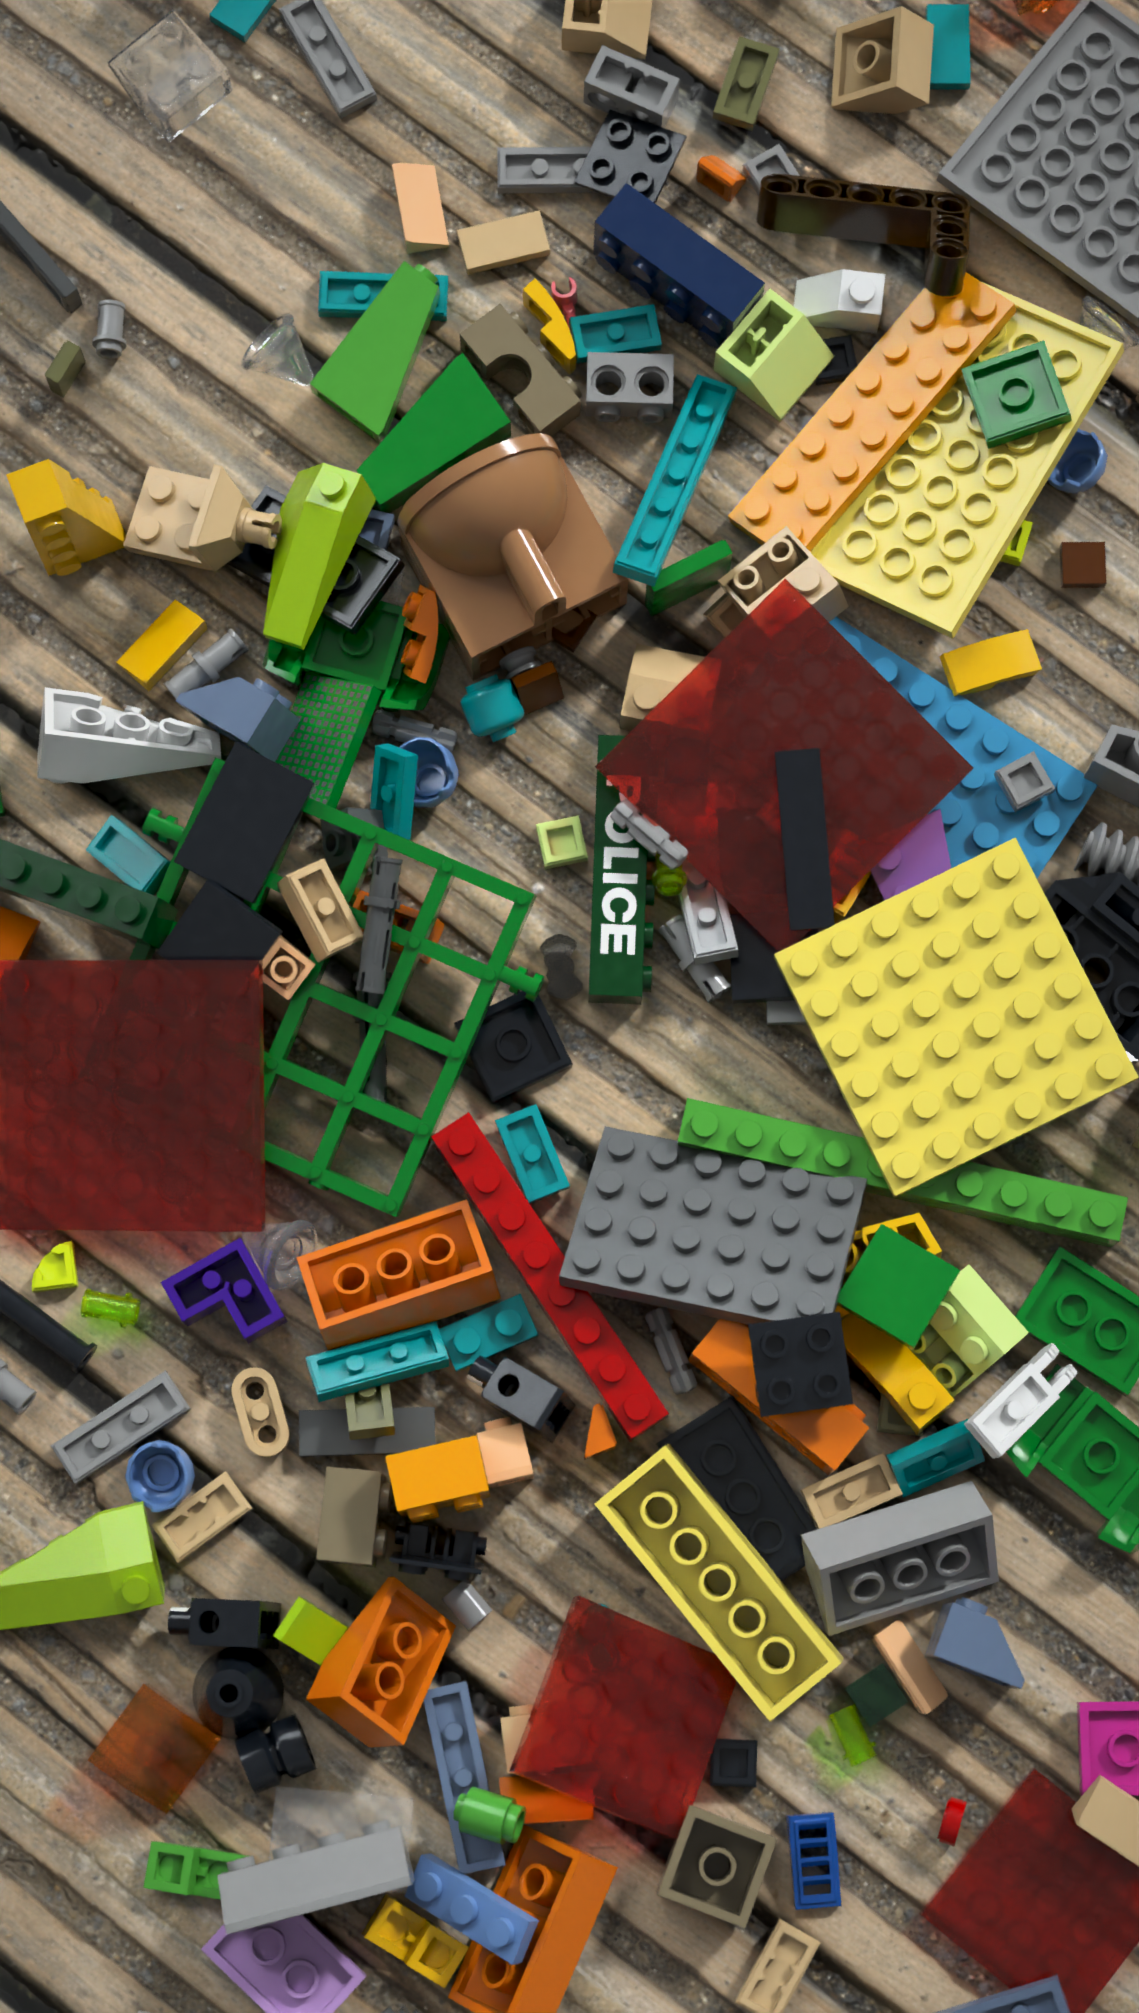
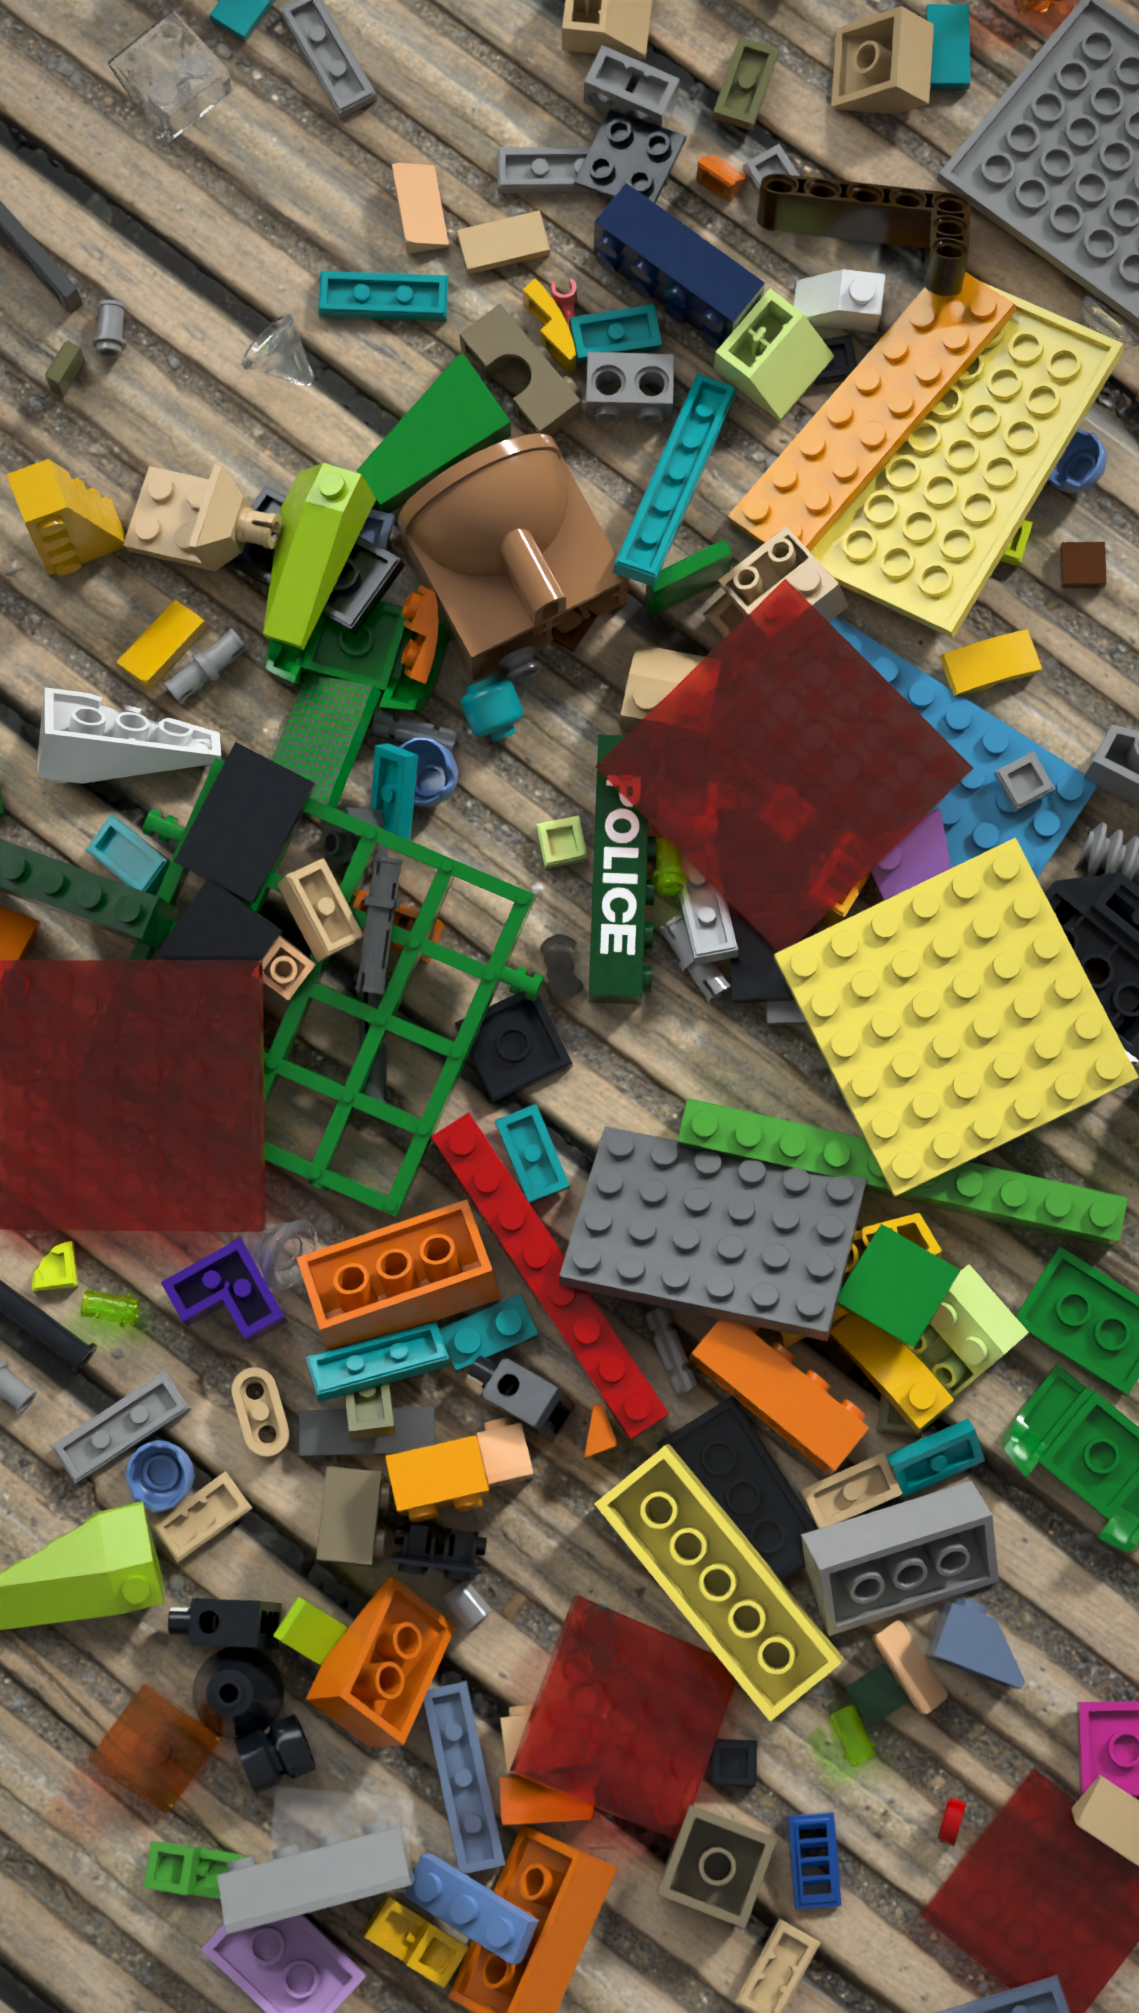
(244, 713): sand blue slope -> none
(377, 355): bright green slope -> none
(489, 1816): bright green brick -> none
(538, 687): reddish brown tile -> none
(649, 836): light grey axle -> none
(800, 1364): black hinge -> none
(804, 839): black tile -> none
(1016, 394): tile -> none
(1019, 1403): white hinge -> none

